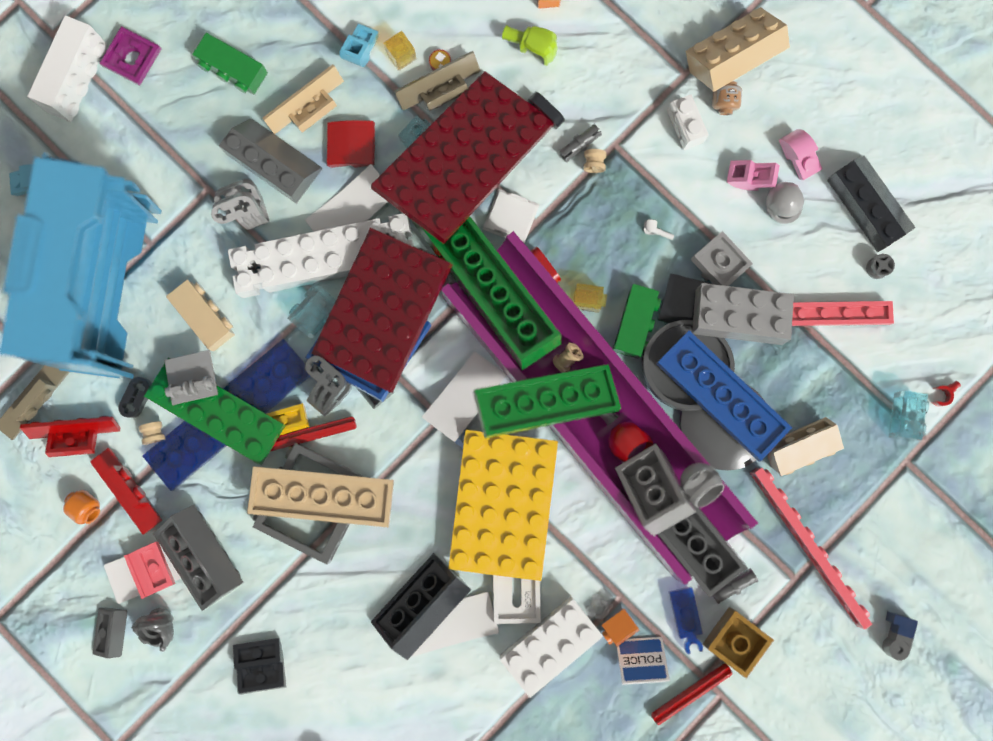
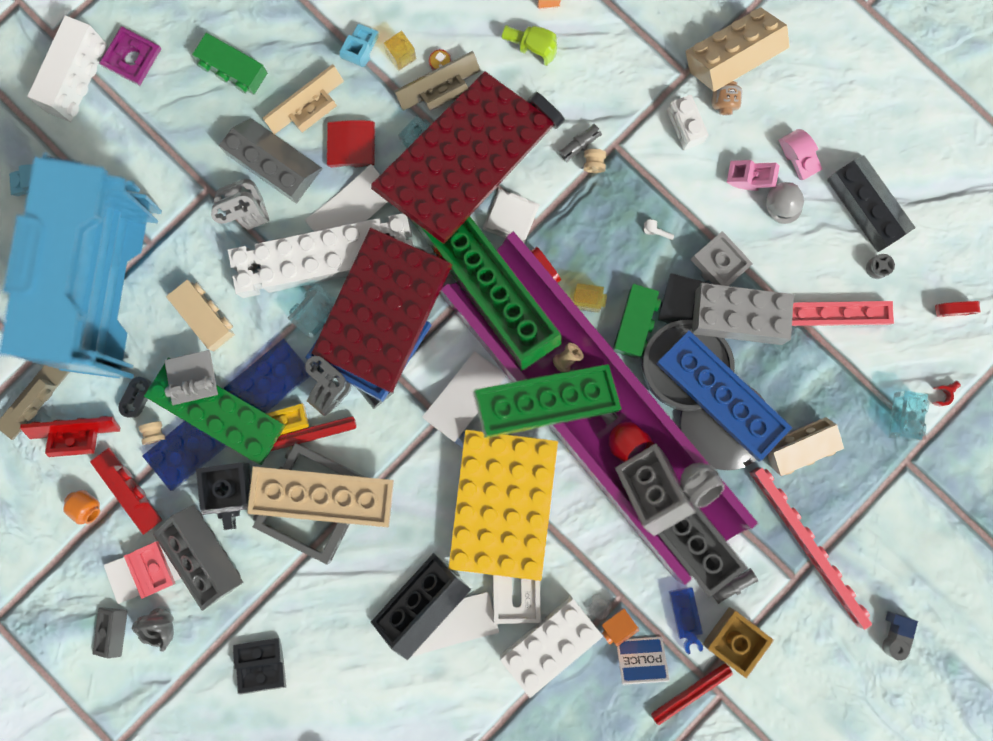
(224, 503): none -> black hinge
(958, 309): none -> red beam

